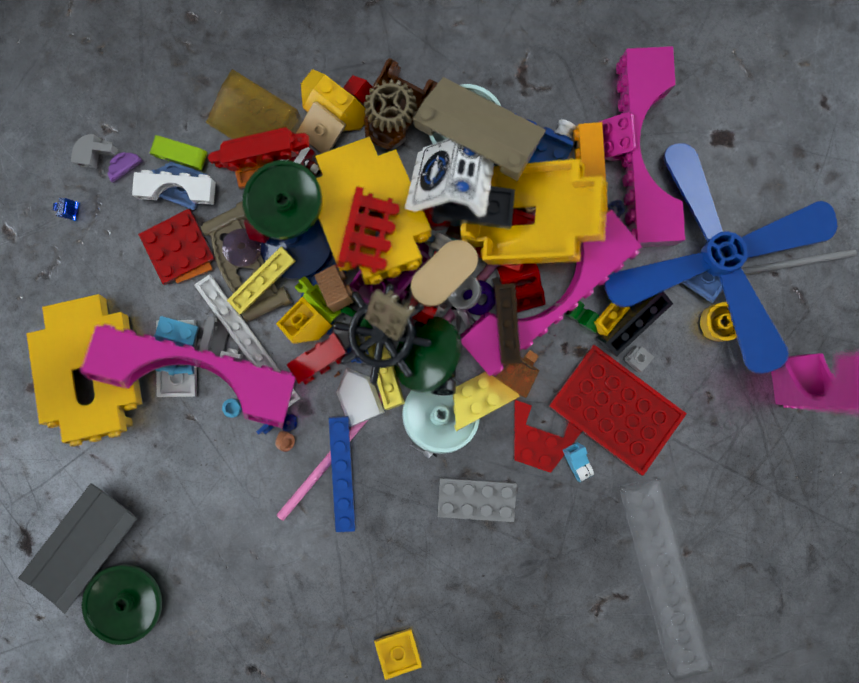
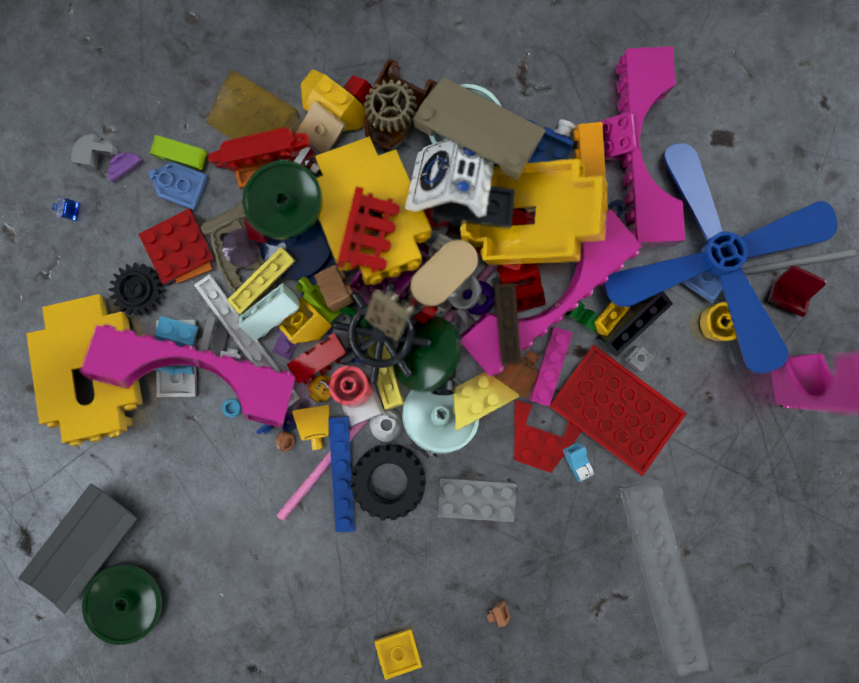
(124, 287): none -> black gear
(150, 186): white arch -> none
(269, 312): none -> light aqua brick
(284, 346): none -> medium lavender bracket
(313, 424): none -> yellow torso
(320, 388): none -> yellow head
(341, 382): none -> coral brick
(381, 507): none -> black tyre
(397, 427): none -> white piece
(499, 614): none -> nougat tile
(550, 366): none -> dark pink brick
(795, 290): none -> dark red bracket

